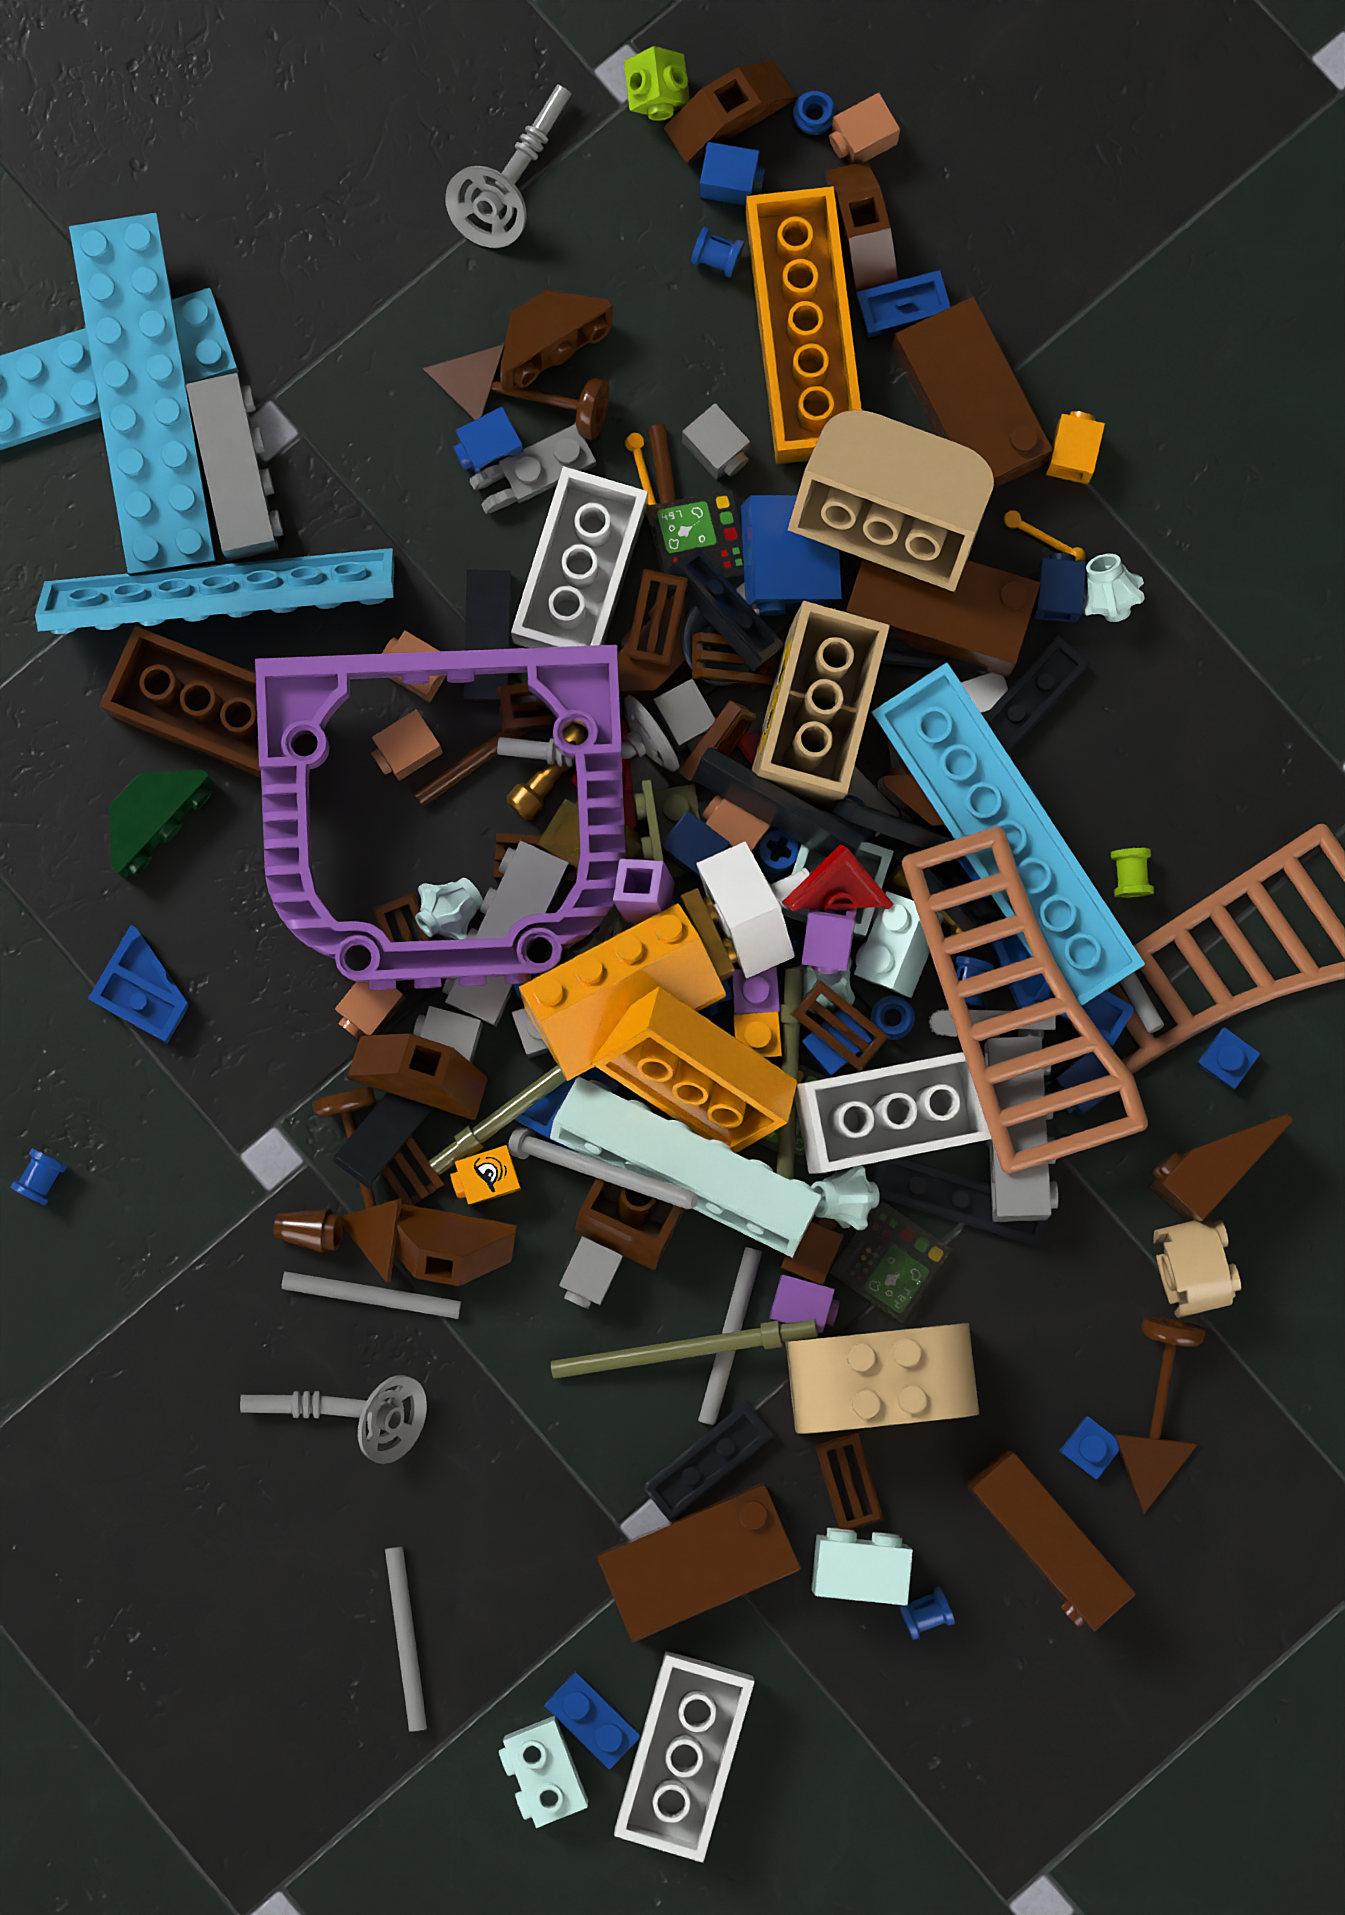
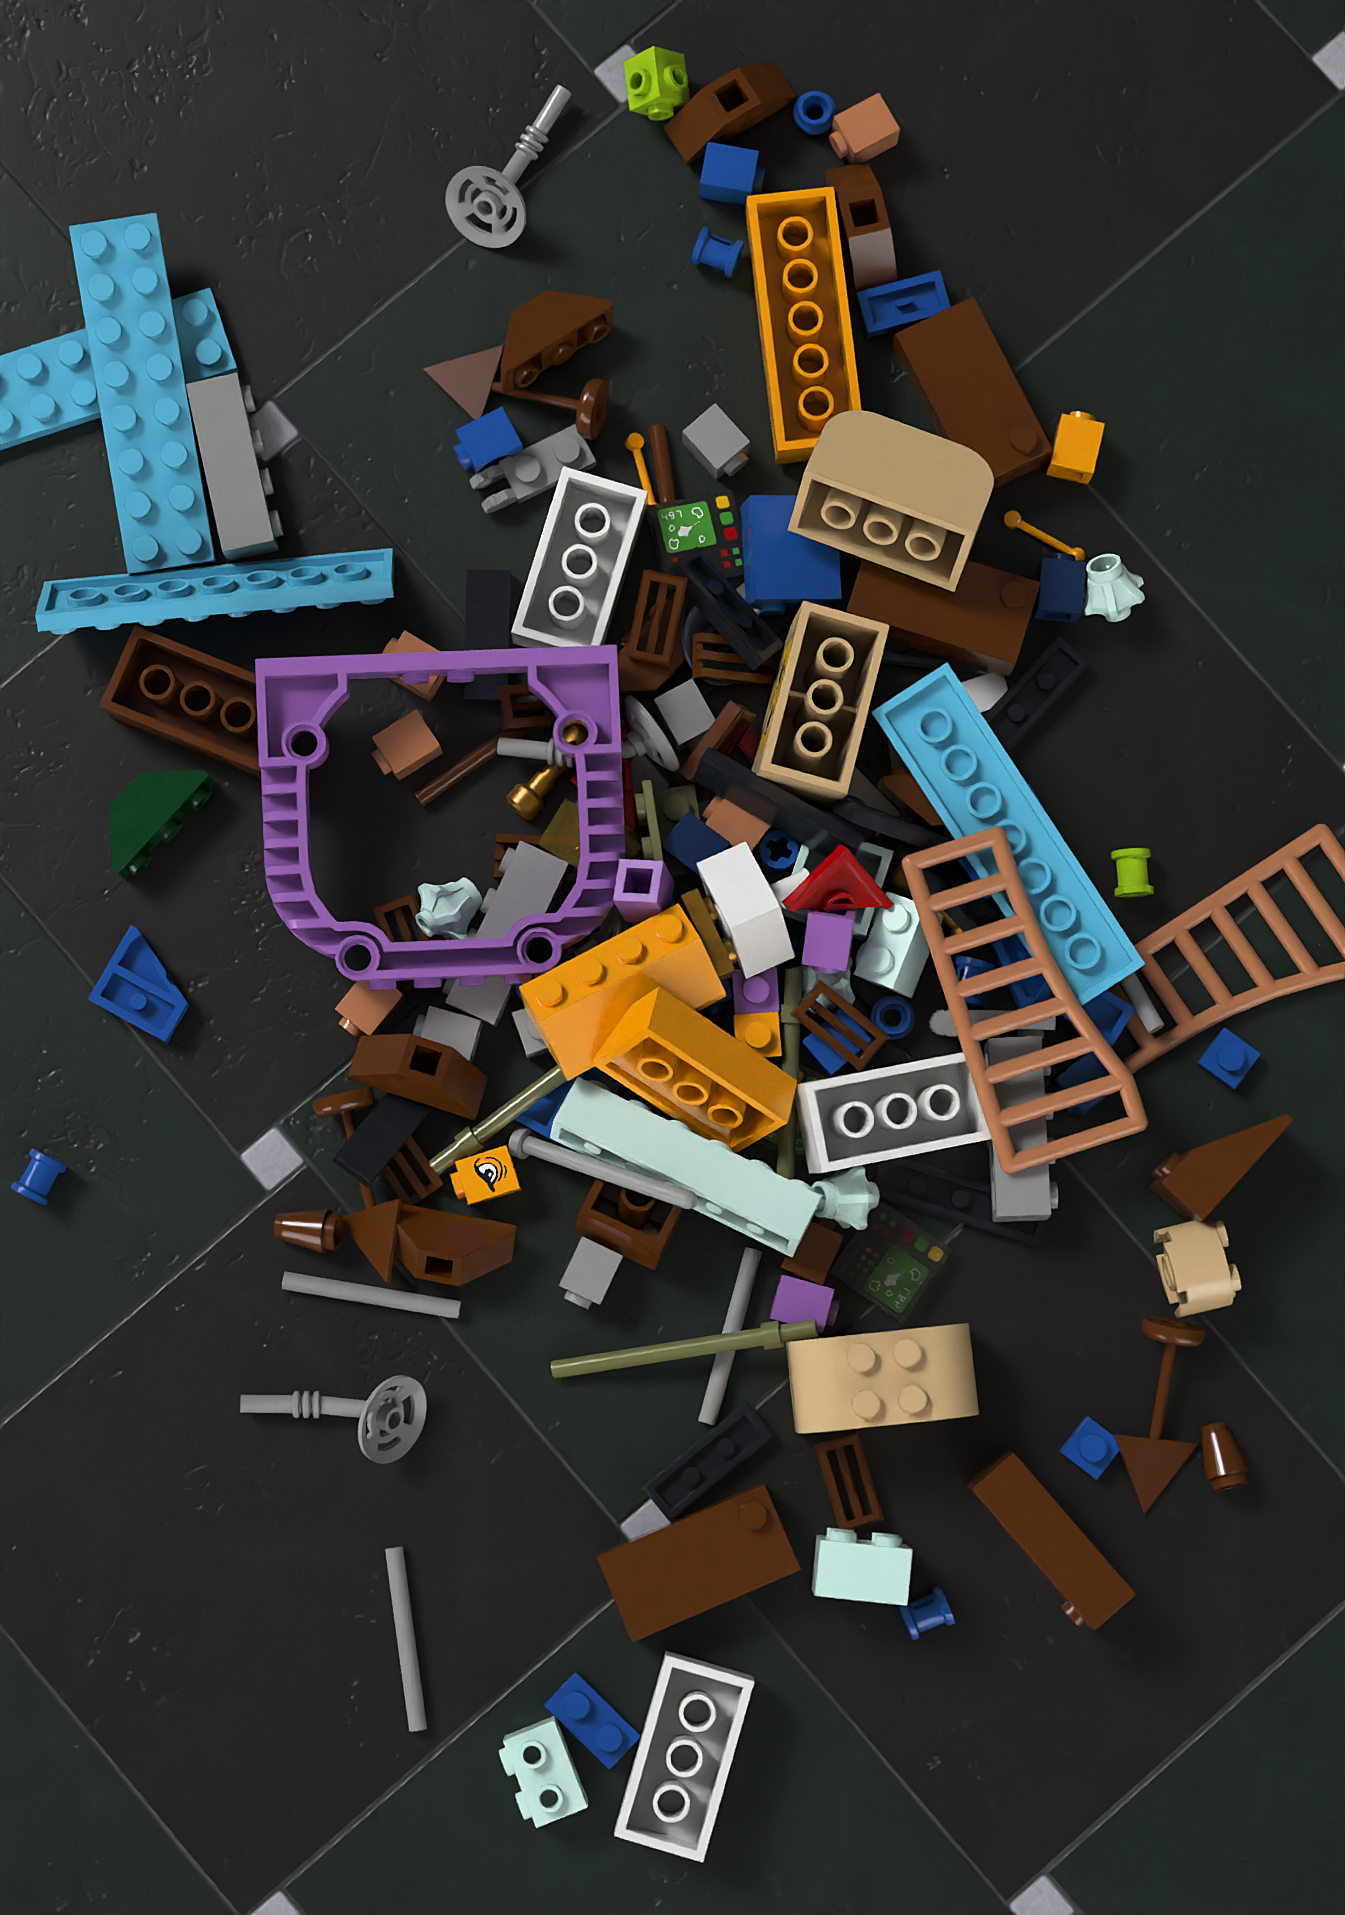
(1222, 1457): none -> reddish brown cone

